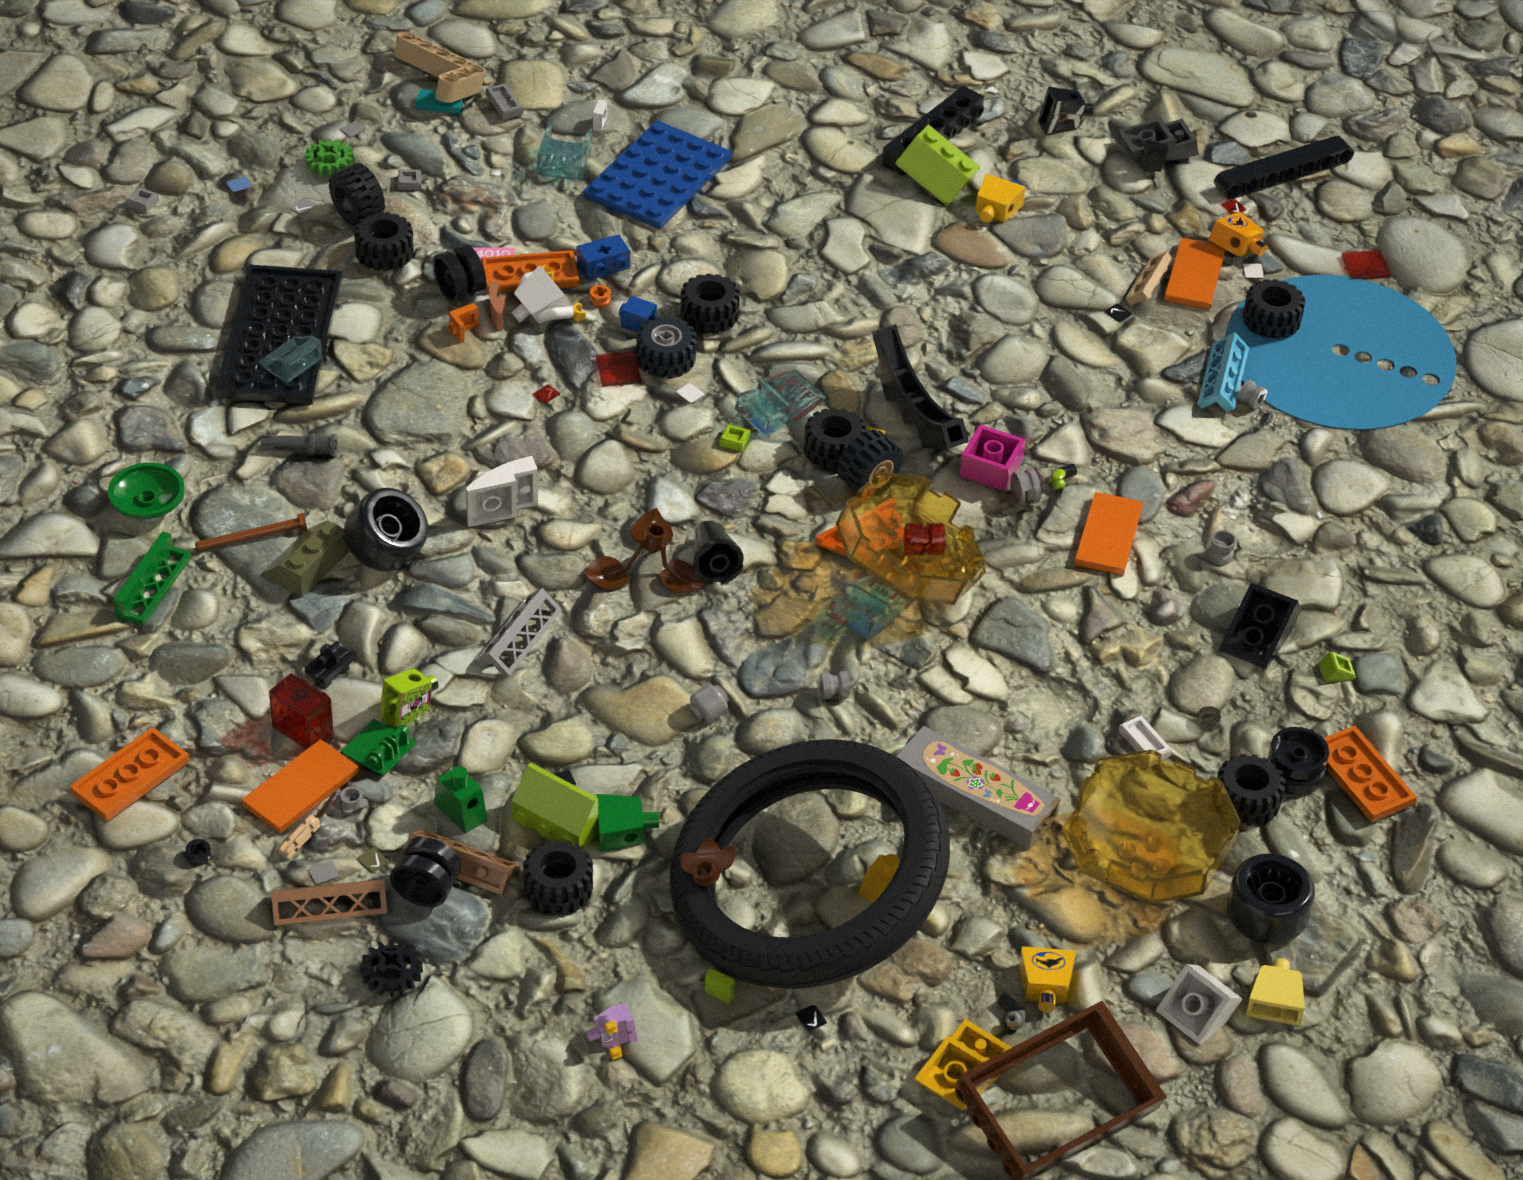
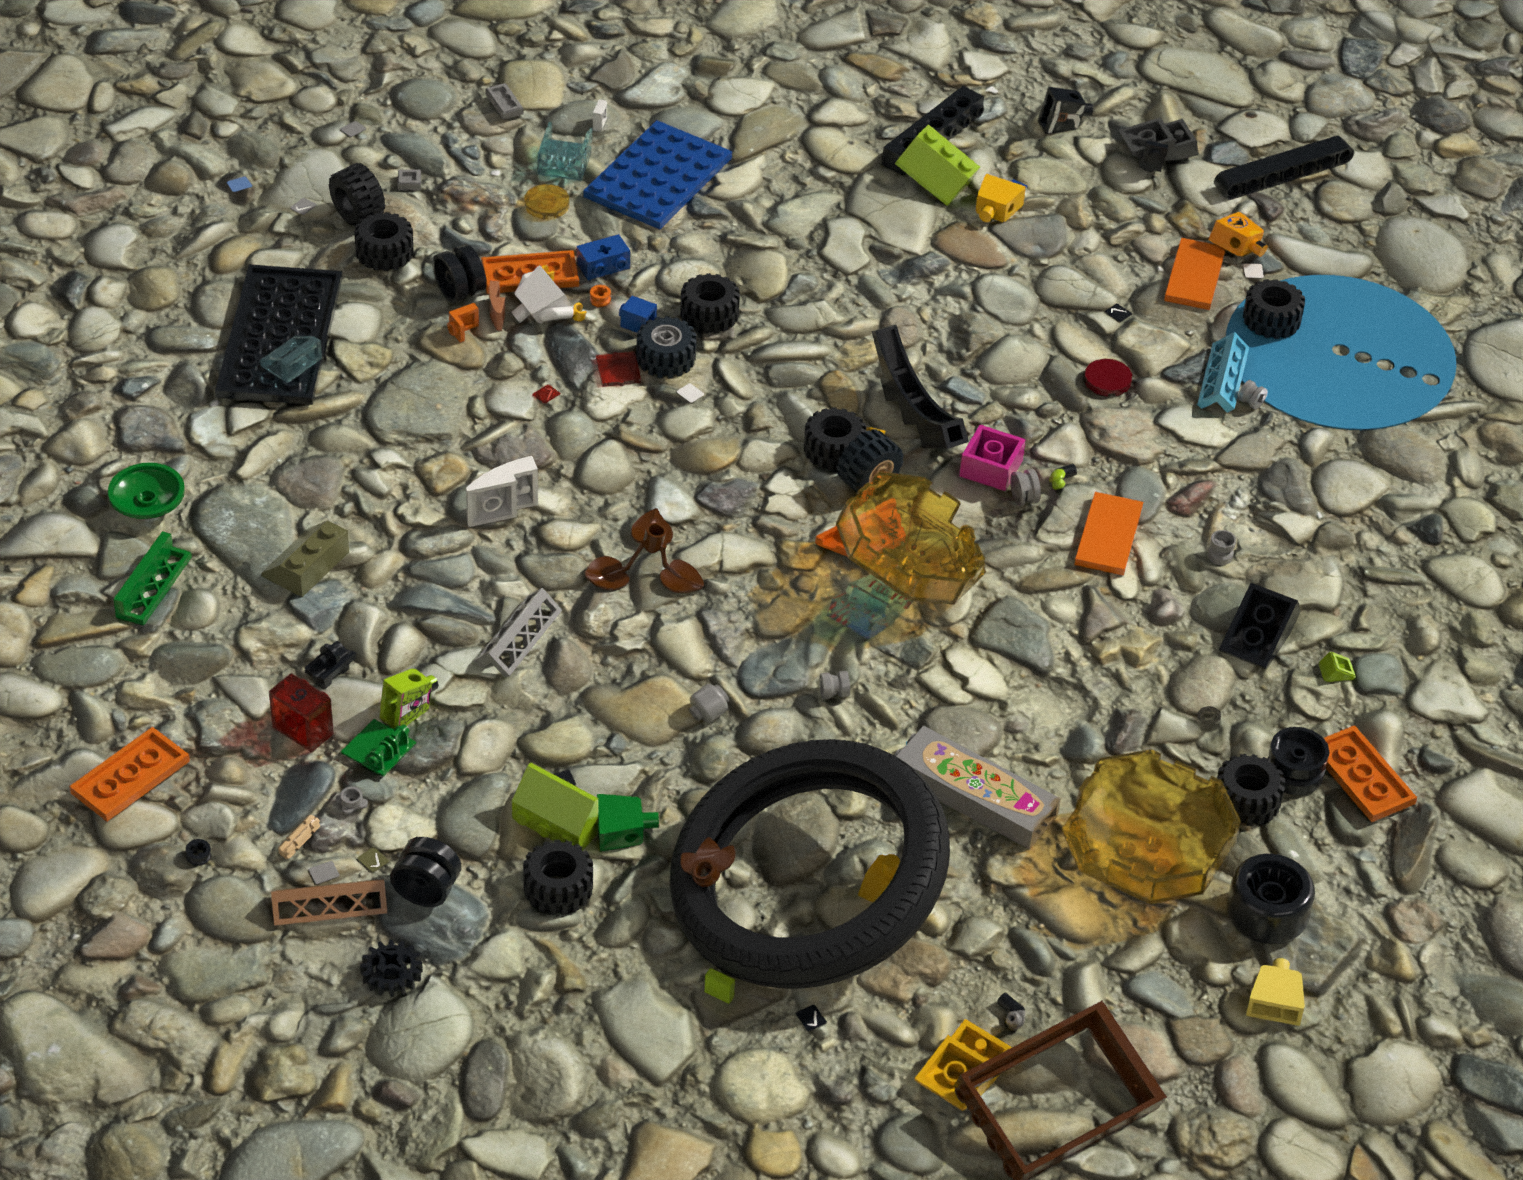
(142, 200): light grey tile -> none
(298, 522): dark orange bar -> none
(300, 786): orange tile -> none
(311, 444): dark grey pin -> none
(327, 157): bright green gear -> none
(386, 529): black wheel -> none
(427, 101): teal plate -> none
(455, 75): tan beam -> none
(461, 799): green torso -> none
(476, 865): medium nougat fence -> none
(490, 252): bright pink sticker -> none
(546, 201): none -> clear yellow tile
(614, 1028): lavender piece -> none
(716, 554): black cone -> none
(734, 438): lime tile -> none
(778, 401): clear light blue slope -> none
(923, 539): clear red wheel -> none
(1046, 975): yellow torso -> none
(1108, 377): none -> dark red tile
(1144, 737): white tile -> none
(1148, 278): tan plate -> none
(1198, 1003): white slope -> none
(1233, 206): clear red sticker -> none
(1366, 265): clear red piece -> none

